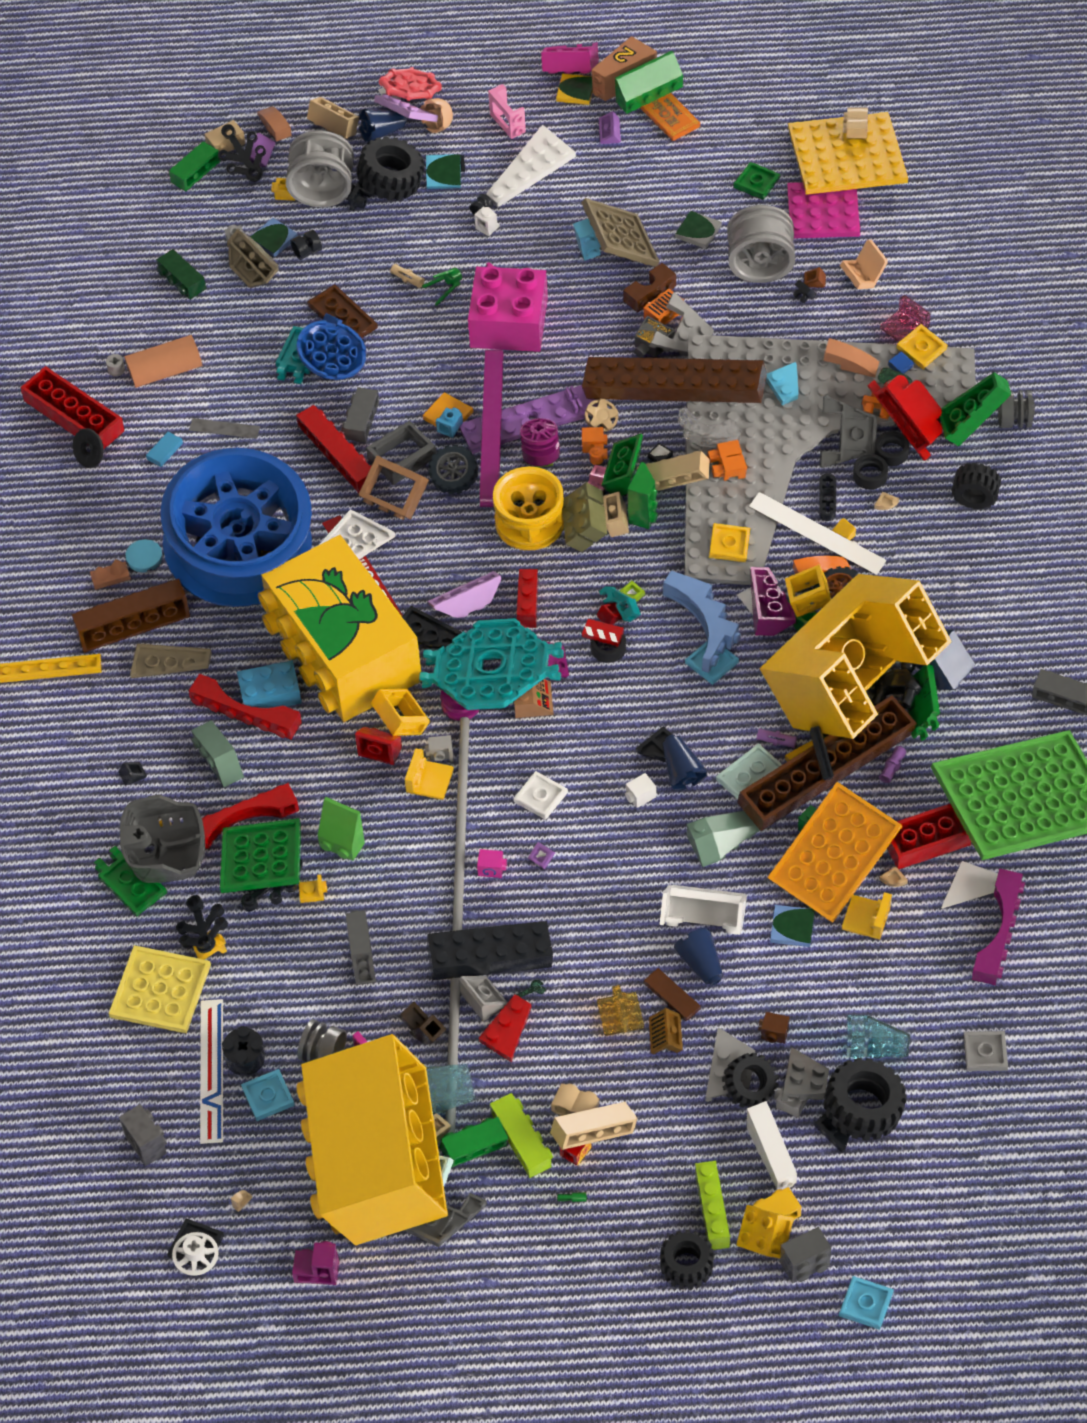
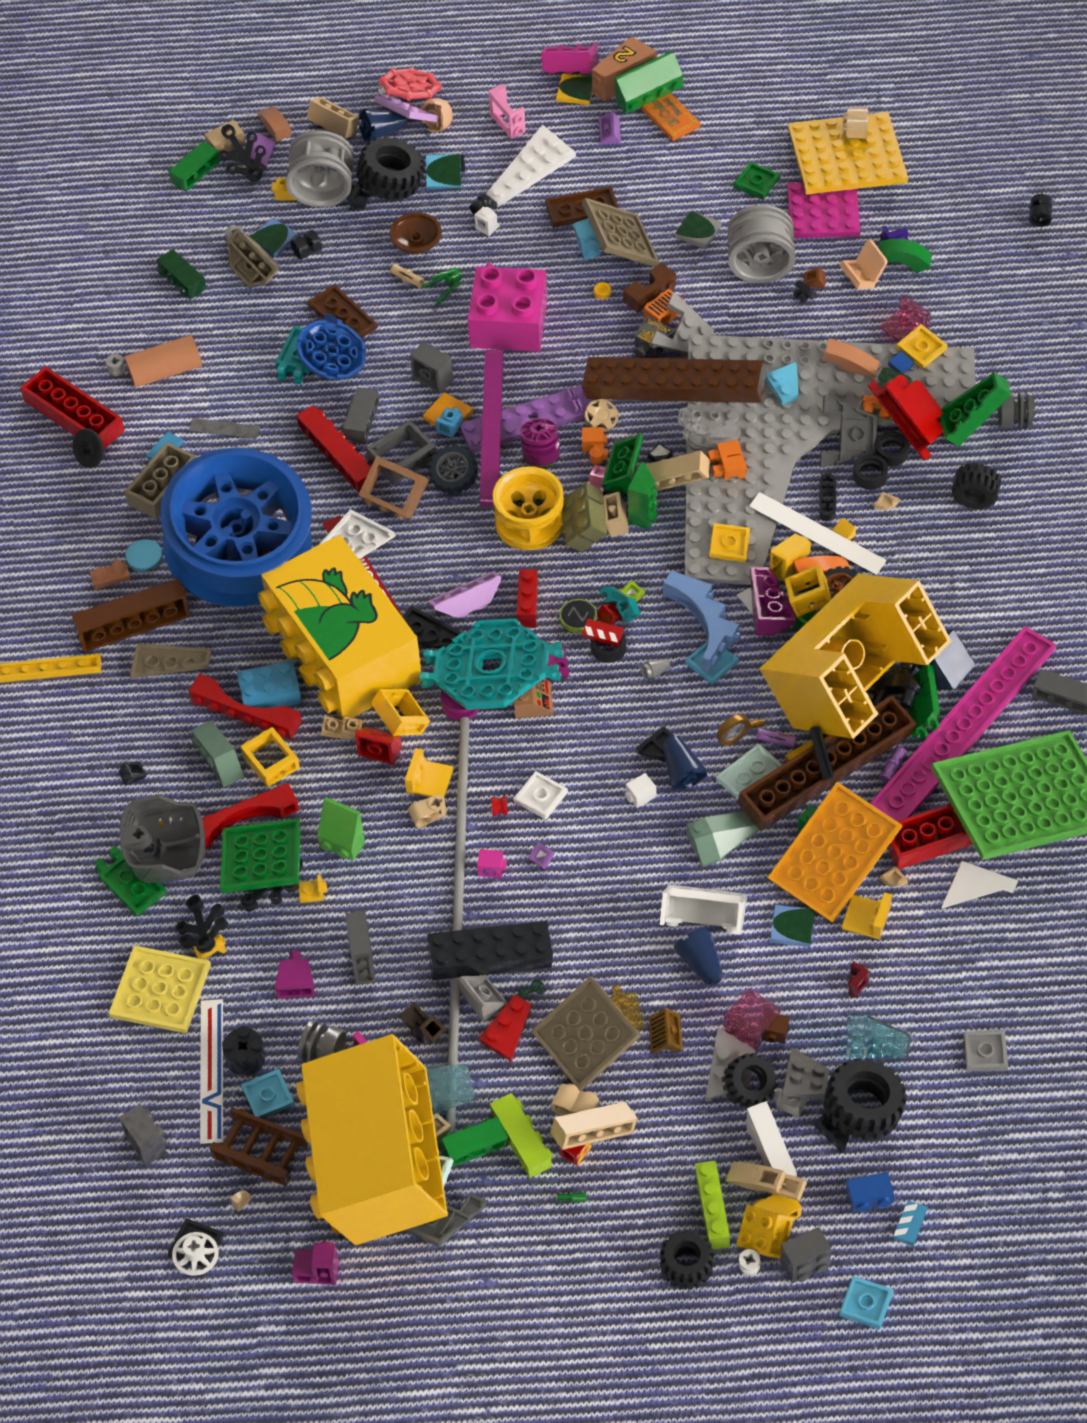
(149, 486): none -> dark tan brick
(260, 1165): none -> reddish brown fence
(278, 770): none -> yellow window
(294, 977): none -> magenta torso
(340, 728): none -> tan slope
(415, 232): none -> reddish brown dish
(426, 811): none -> tan piece
(431, 367): none -> dark grey brick
(439, 748): light grey brick -> none
(499, 806): none -> red wheel
(569, 209): none -> reddish brown tile
(575, 614): none -> black tile
(586, 1033): none -> dark tan plate
(602, 290): none -> yellow tile
(653, 668): none -> light grey cone
(672, 994): reddish brown tile -> none
(736, 728): none -> pearl gold piece
(749, 1267): none -> white wheel
(750, 1017): none -> clear pink bracket
(766, 1179): none -> tan slope
(783, 555): none -> yellow slope
(859, 978): none -> dark red bracket
(870, 1192): none -> blue brick
(897, 234): none -> dark purple bracket
(906, 252): none -> green arch
(910, 1223): none -> dark azure tile
(964, 723): none -> dark pink plate
(988, 961): magenta arch -> none
(1040, 210): none -> black wheel

